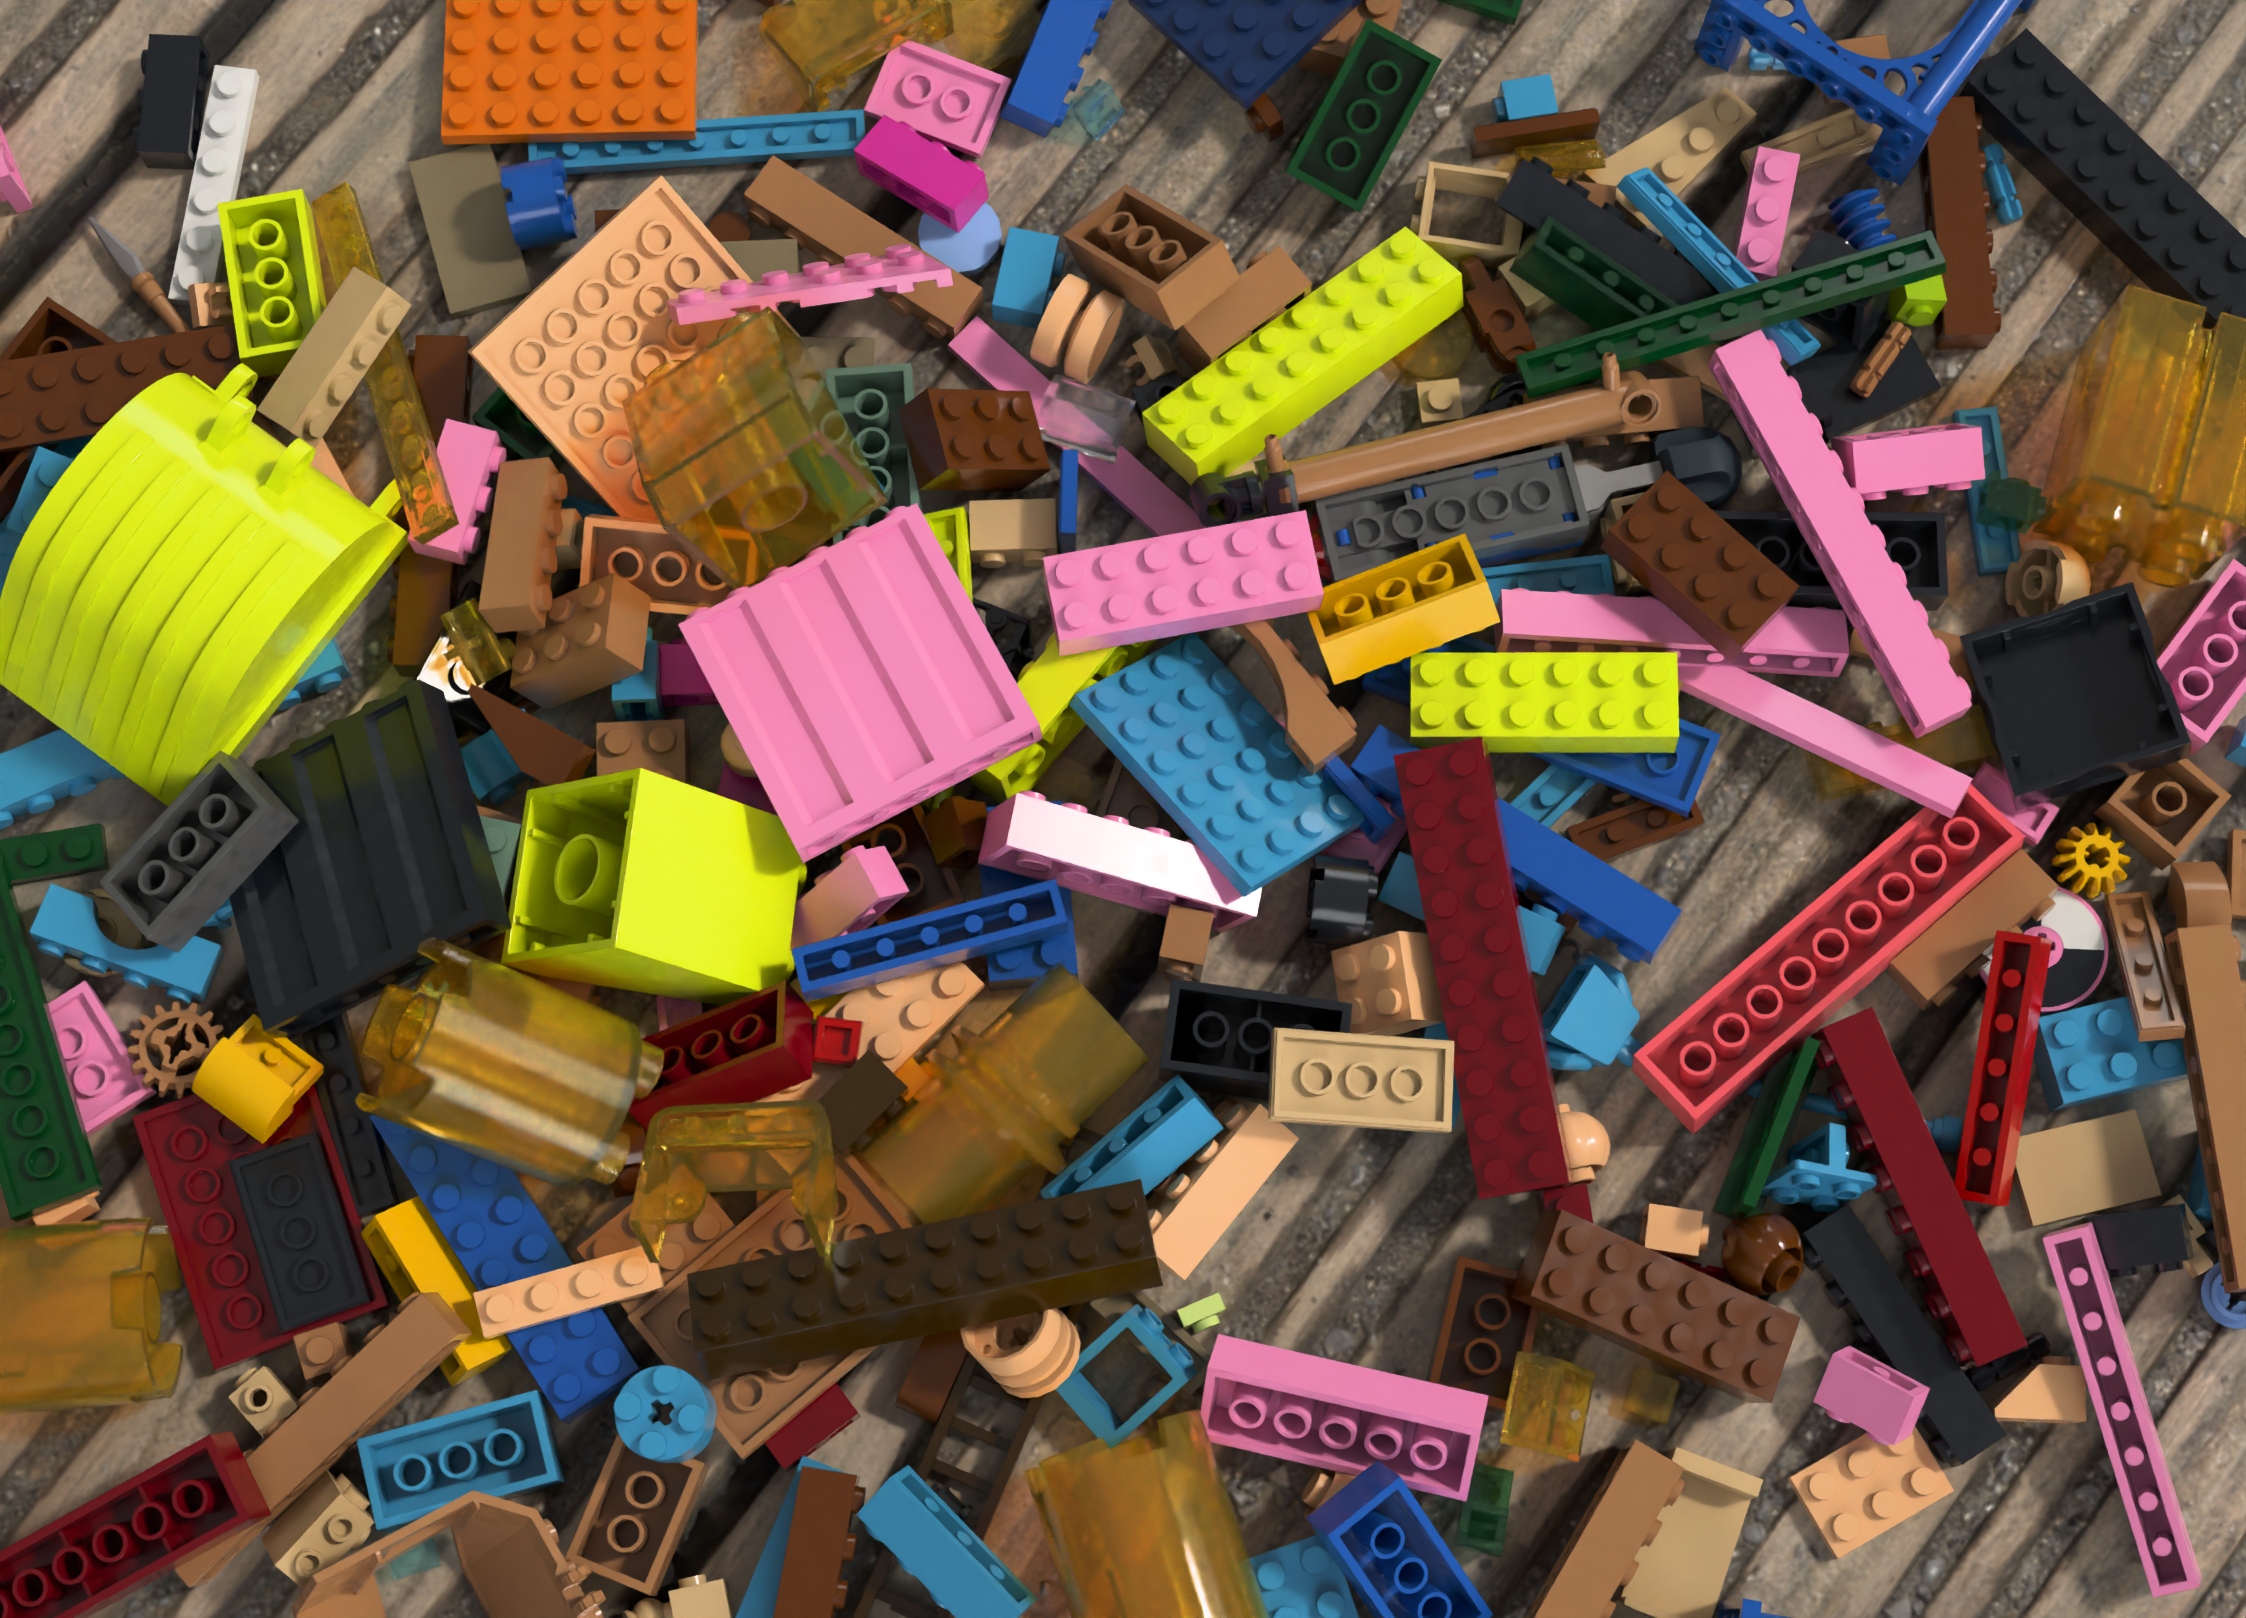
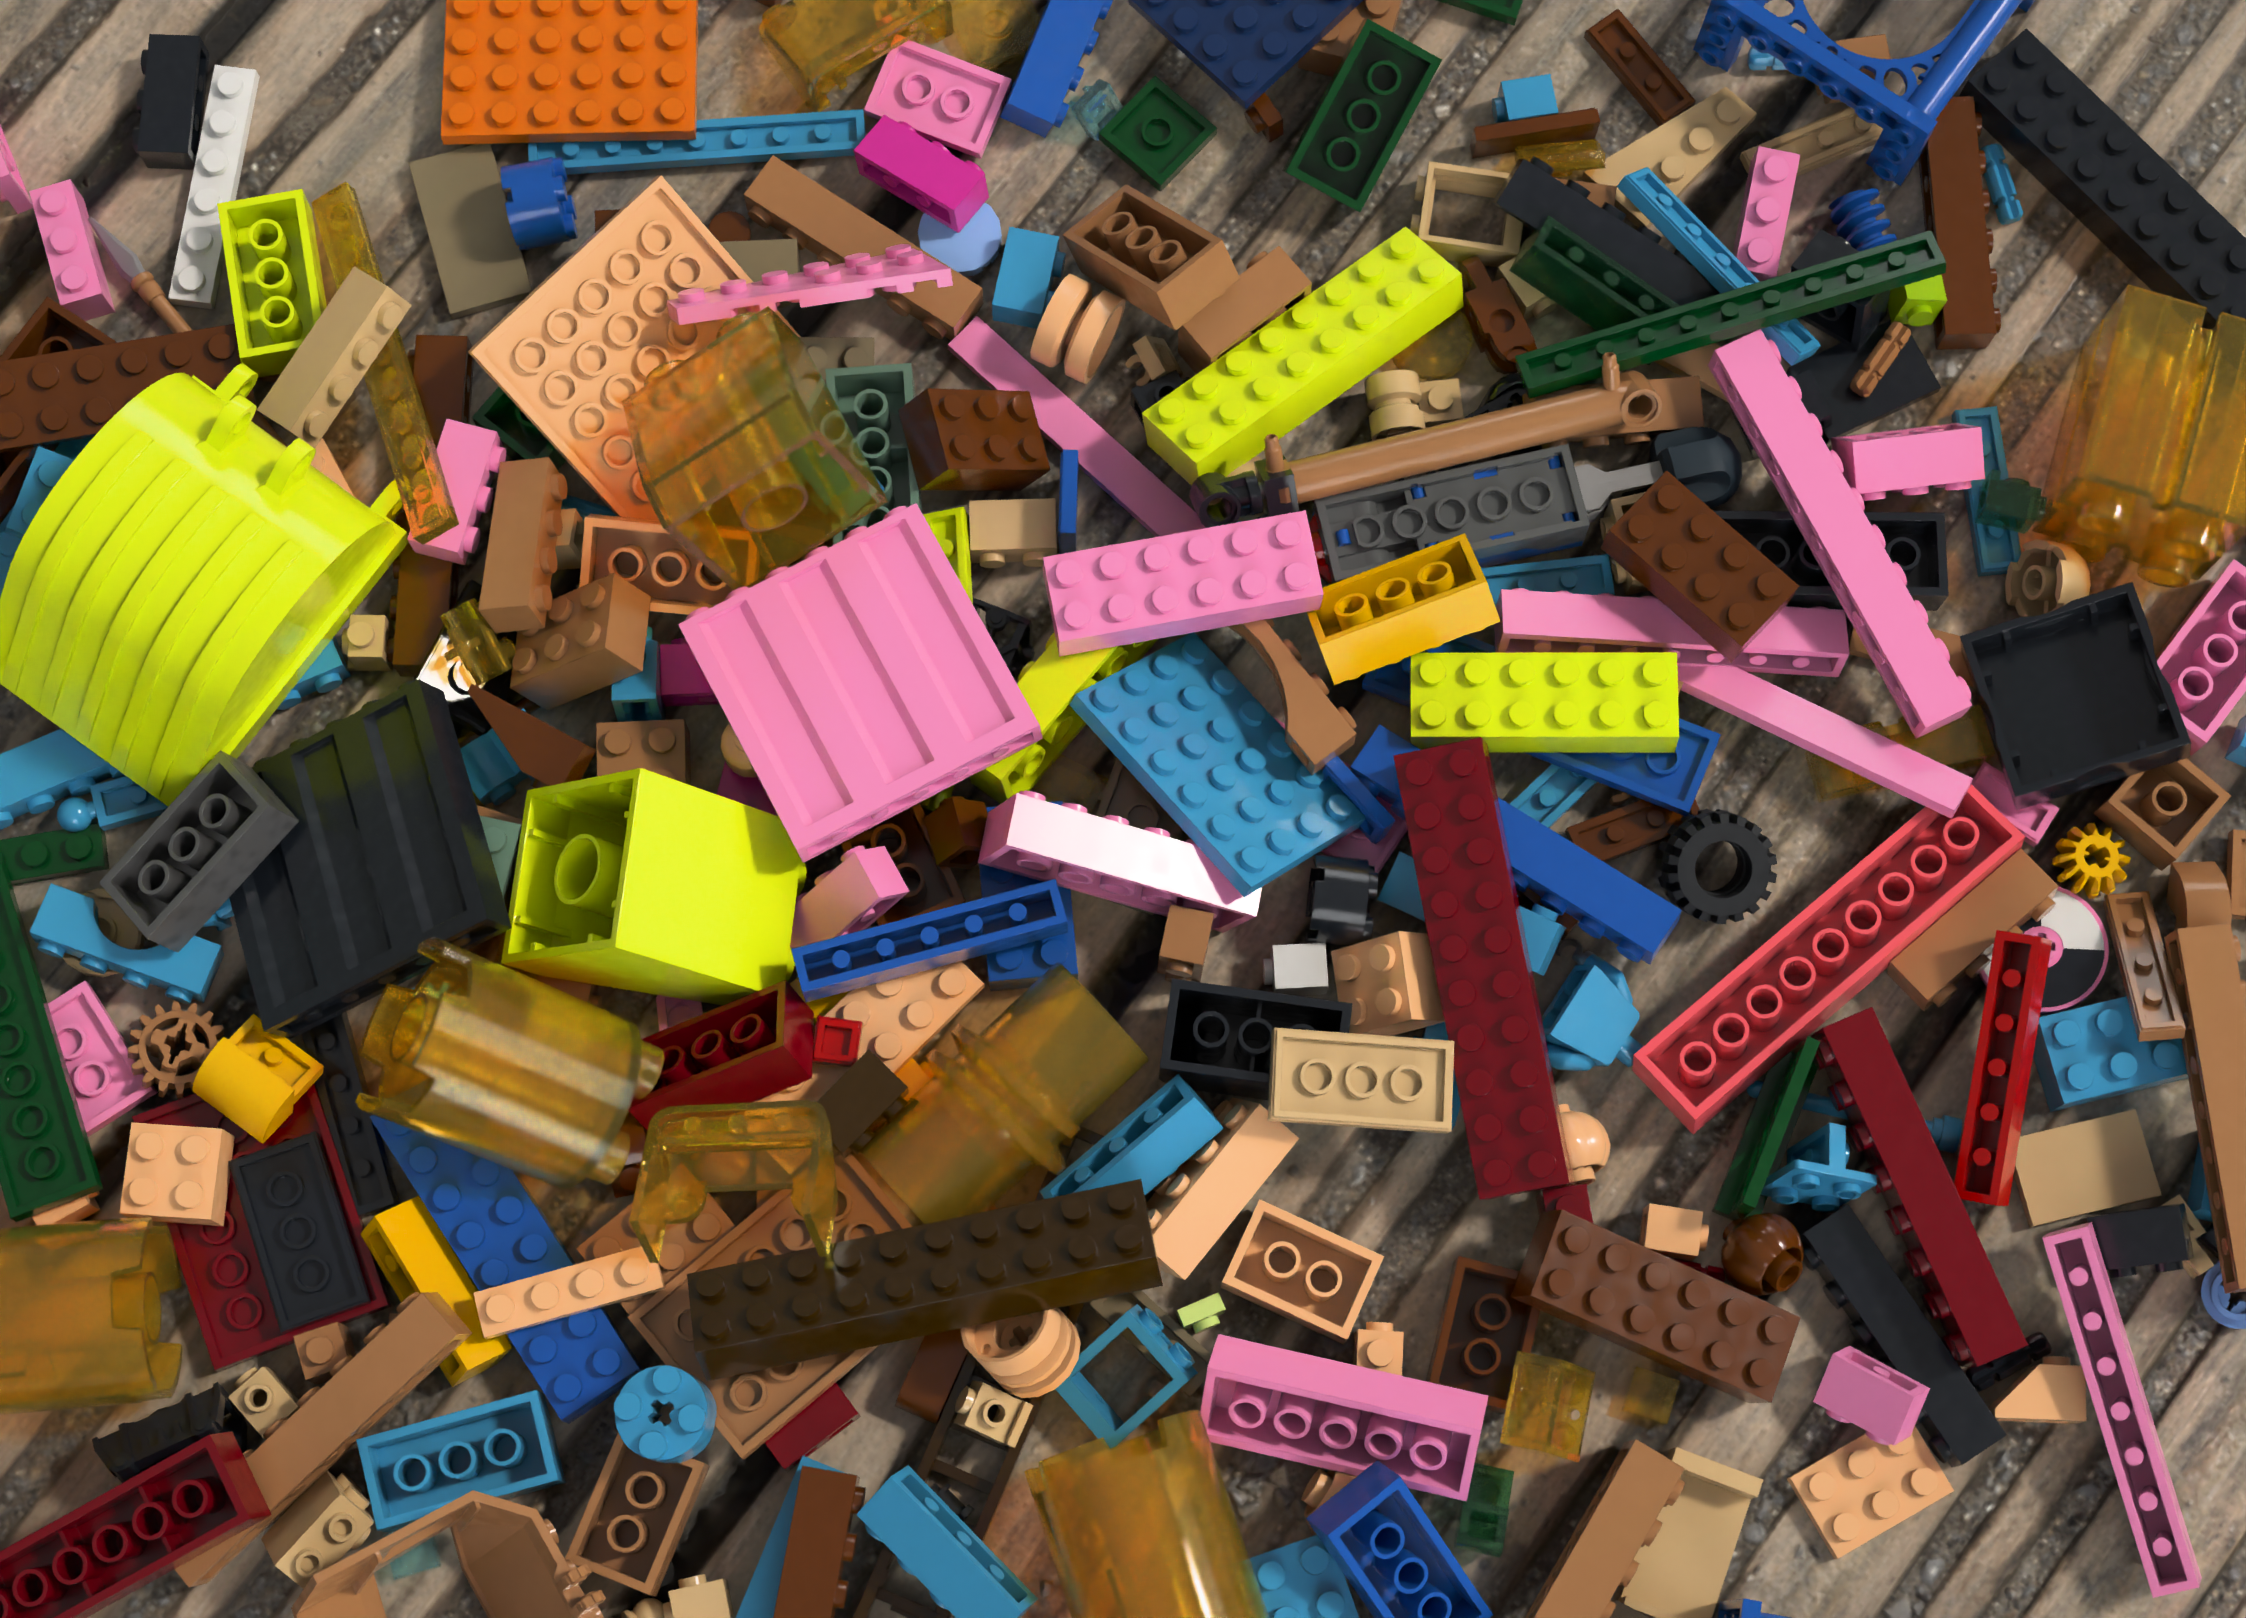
(72, 250): none -> bright pink brick
(113, 804): none -> dark azure plate
(168, 1431): none -> black piece
(177, 1174): none -> light nougat brick
(210, 305): light nougat tile -> none
(367, 643): none -> tan brick
(1008, 1421): none -> tan brick
(1085, 418): clear brick -> none
(1157, 133): none -> dark green plate
(1297, 969): none -> white brick
(1302, 1272): none -> light nougat brick
(1379, 1348): none -> light nougat brick
(1394, 402): none -> tan wheel
(1639, 68): none -> reddish brown tile
(1748, 882): none -> black tyre

